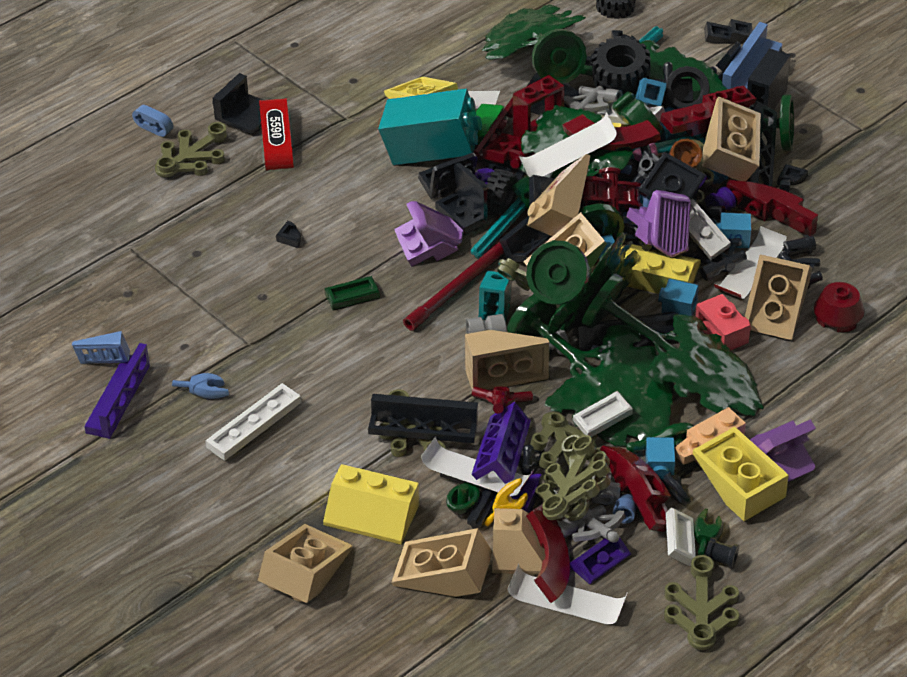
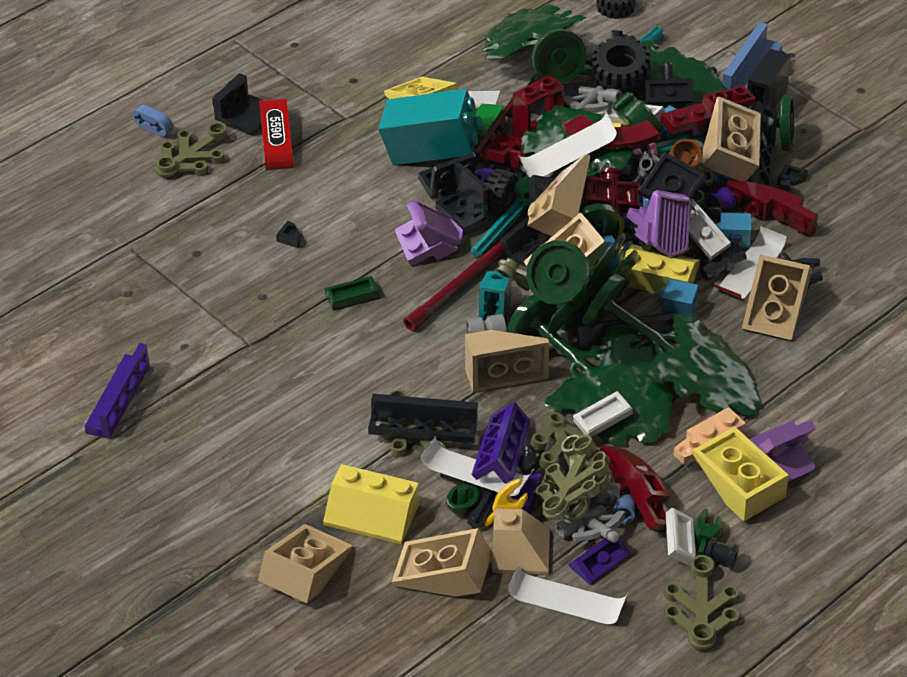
(114, 343): medium blue slope -> none
(203, 385): medium blue hand -> none
(253, 421): white plate -> none
(501, 397): dark red piece -> none
(556, 565): dark red tile -> none
(651, 92): dark azure brick -> none
(660, 455): dark azure brick -> none
(673, 485): black piece -> none
(677, 431): dark green piece -> none
(686, 71): black tyre -> none
(724, 320): coral brick -> none
(727, 58): black slope -> none
(729, 34): black slope -> none
(800, 245): black pin -> none
(839, 307): dark red cone -> none

